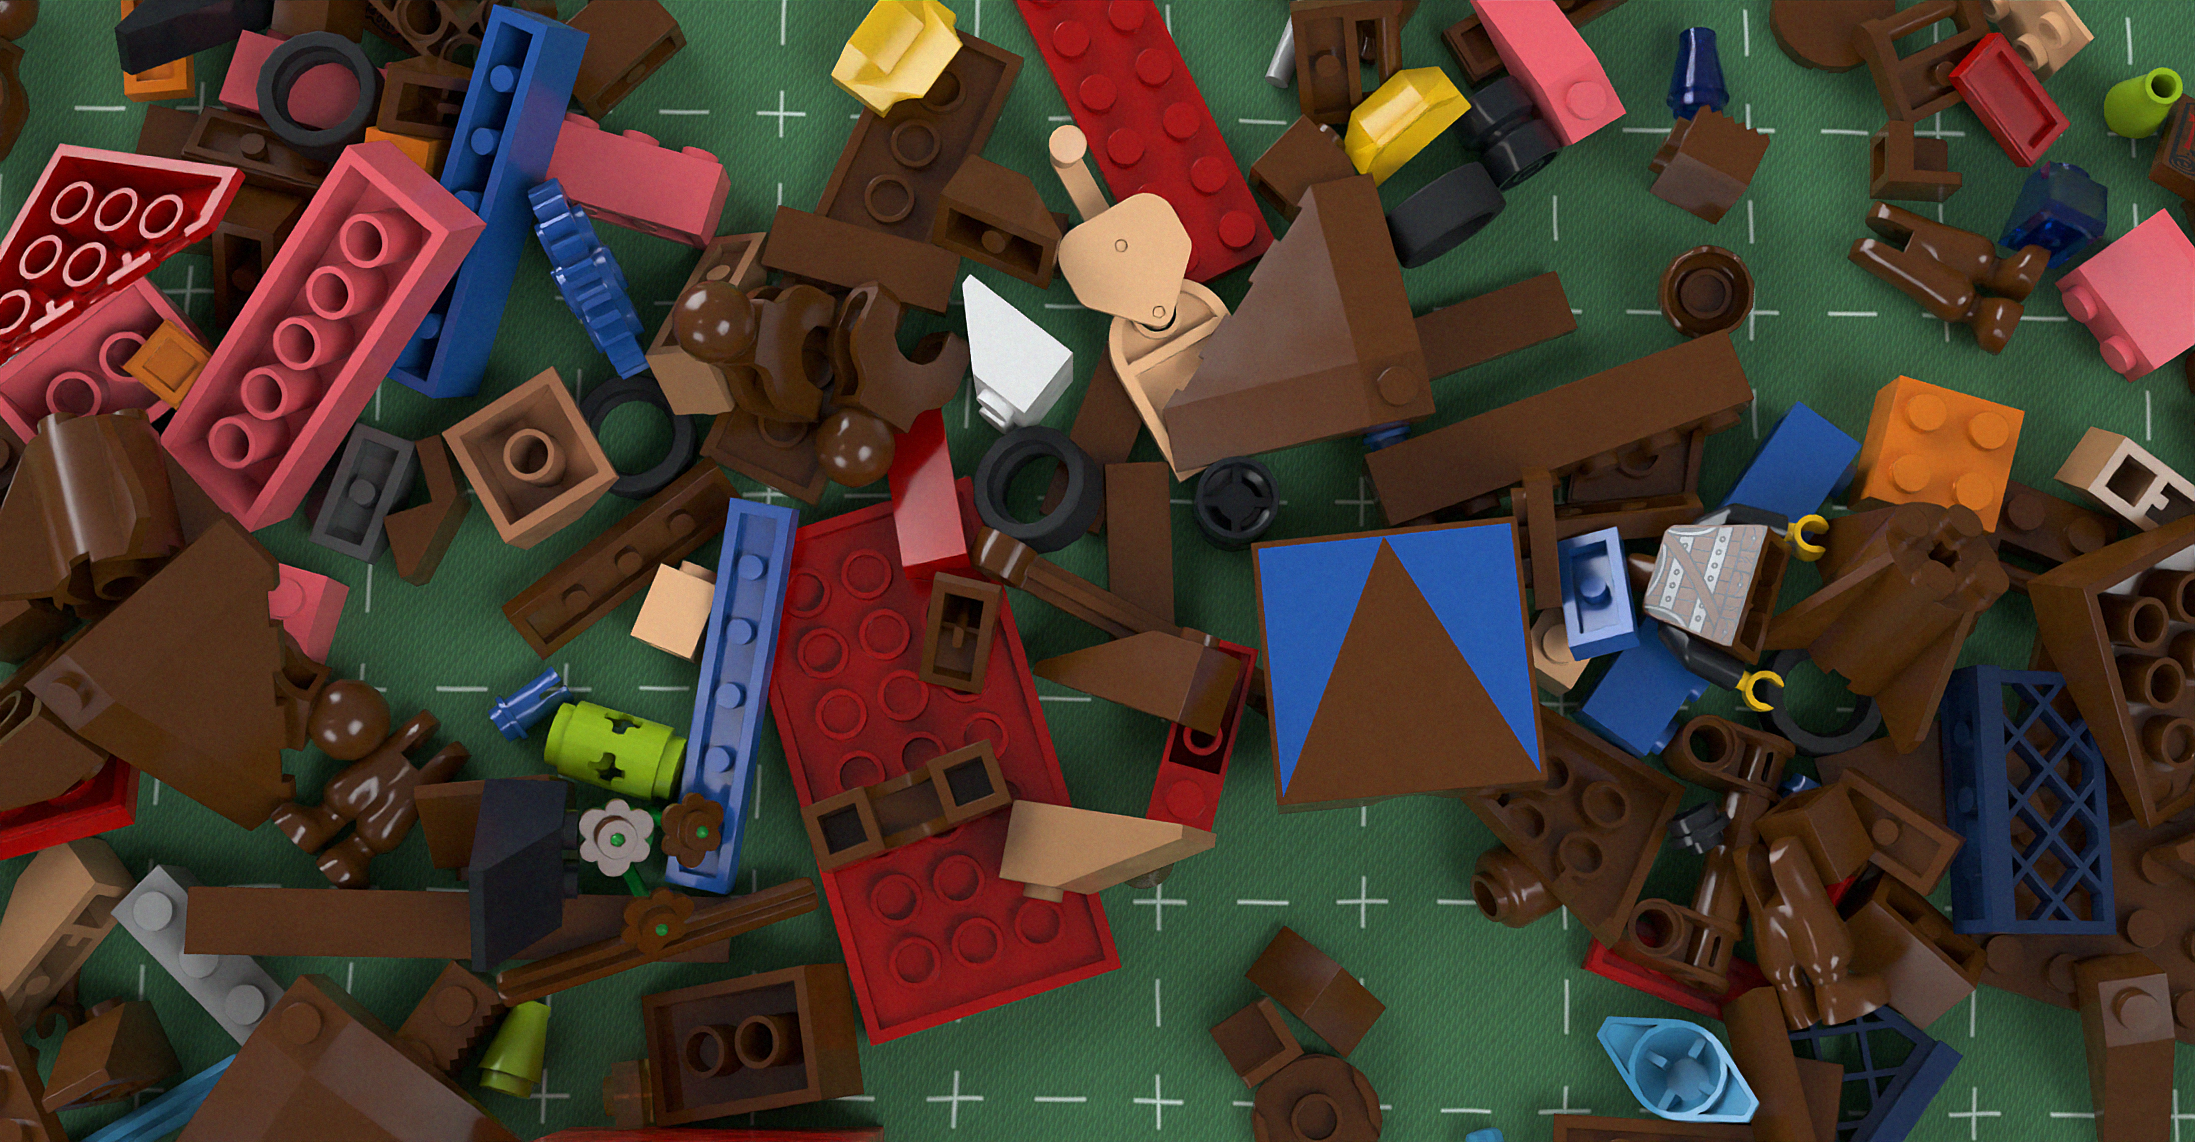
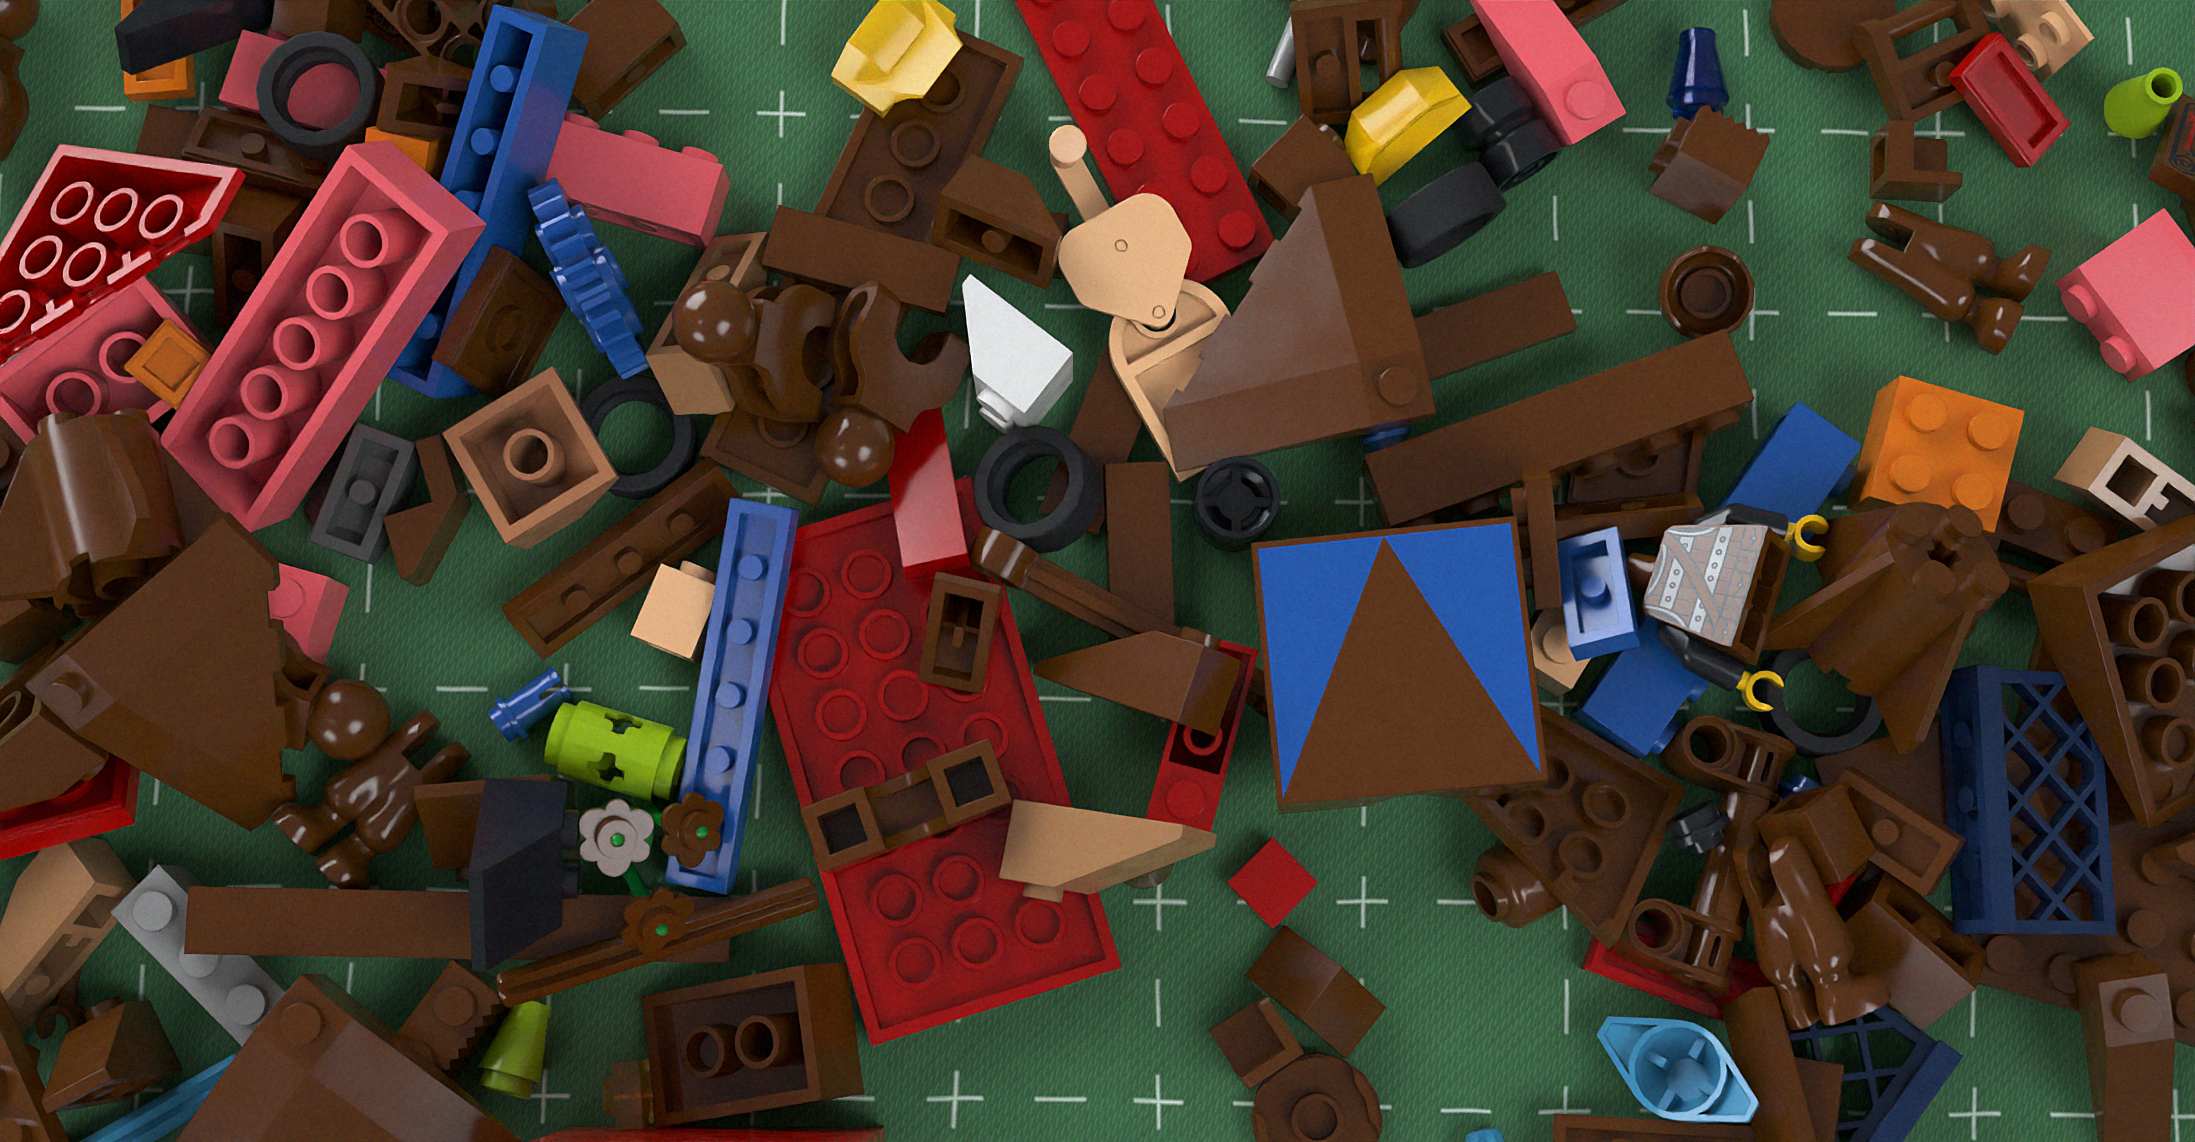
(500, 325): none -> reddish brown tile
(1272, 883): none -> red tile
(2057, 211): clear blue slope -> none

